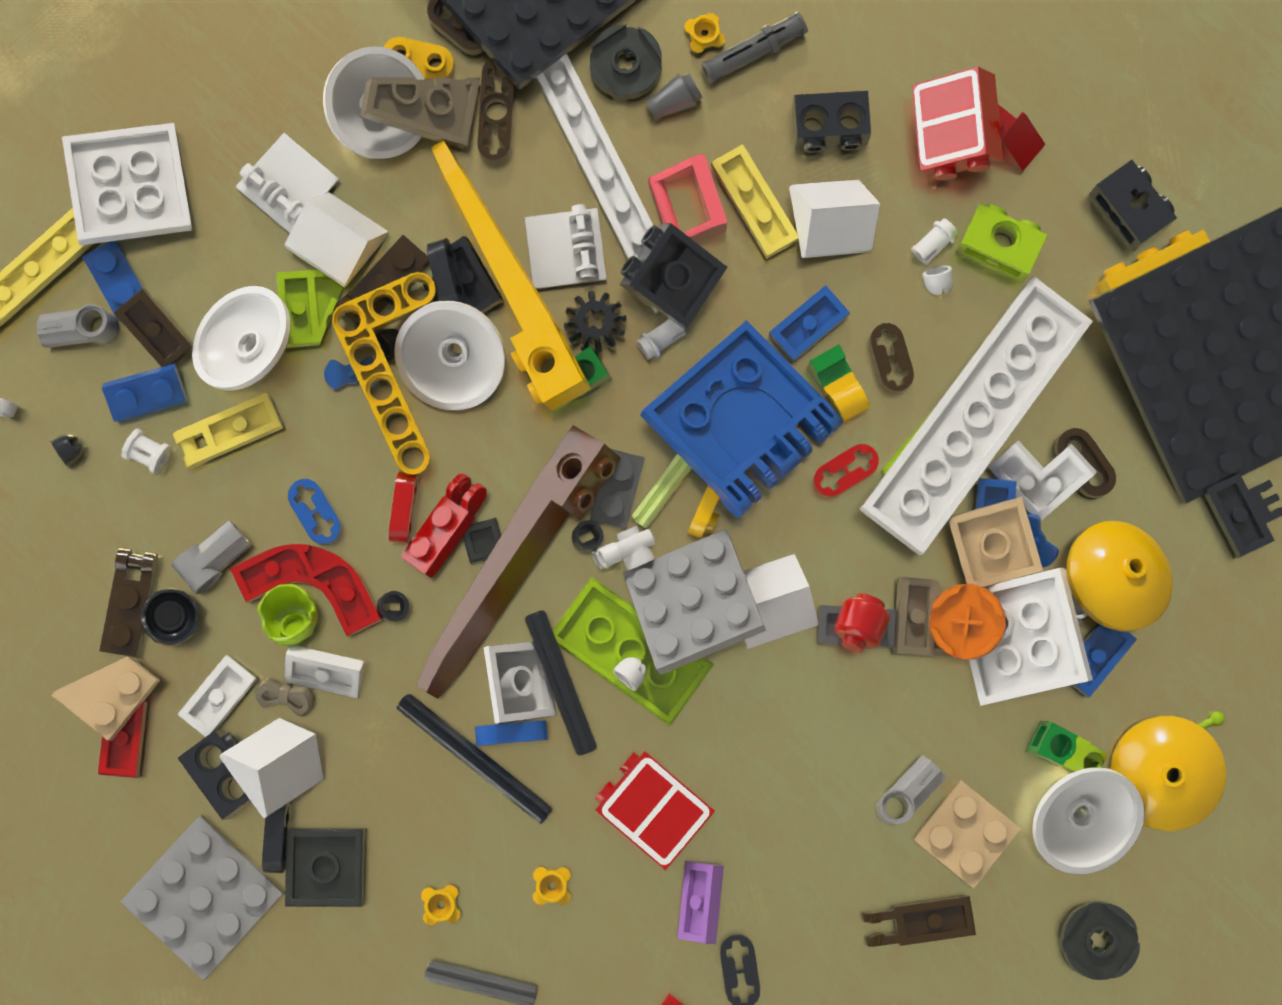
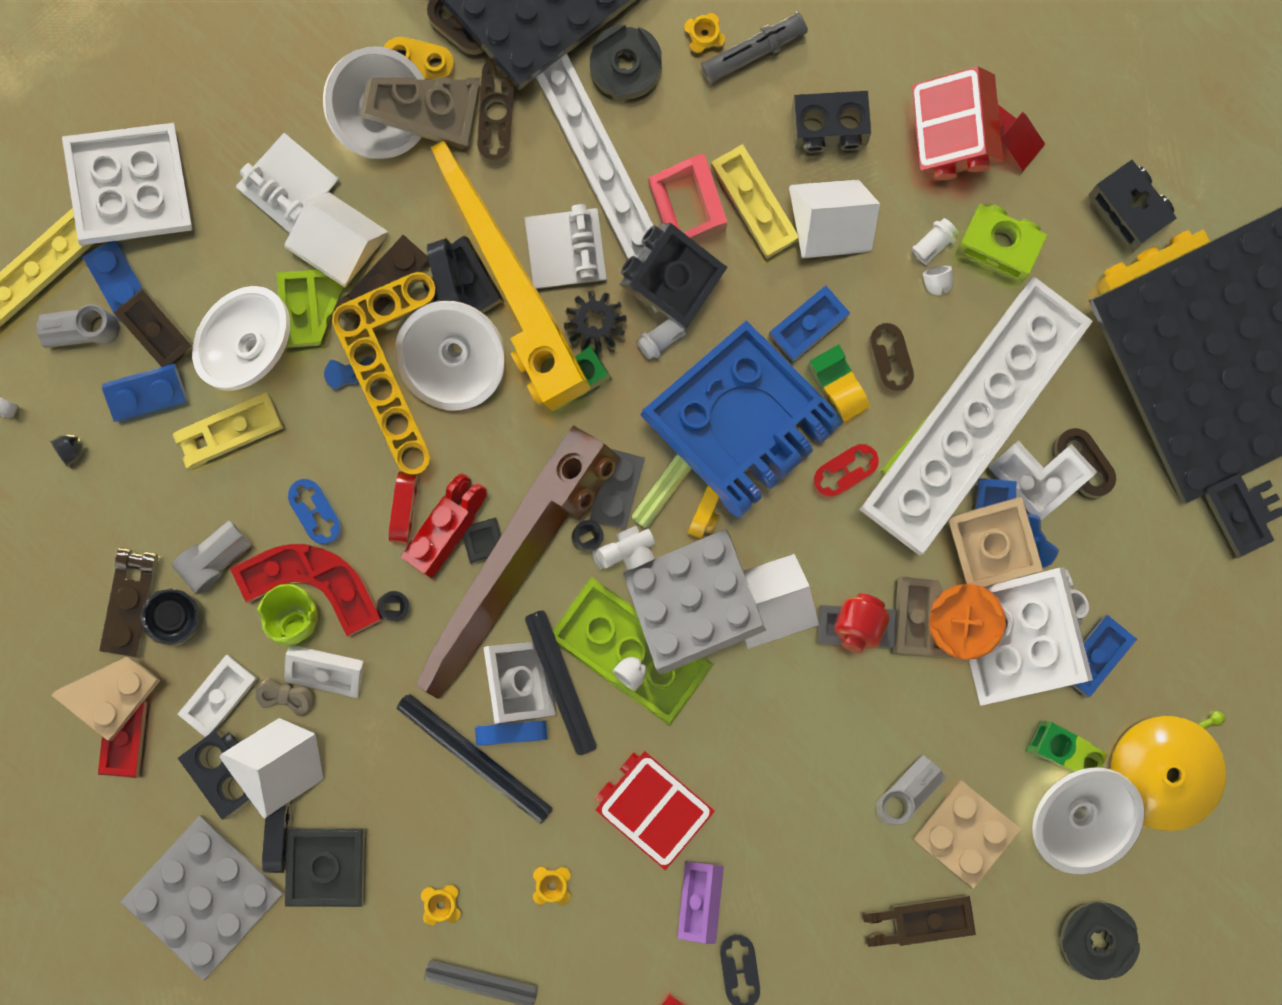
(146, 451): white bush -> none
(387, 342): black hinge -> none
(675, 96): dark grey cone -> none
(1106, 584): yellow dish -> none

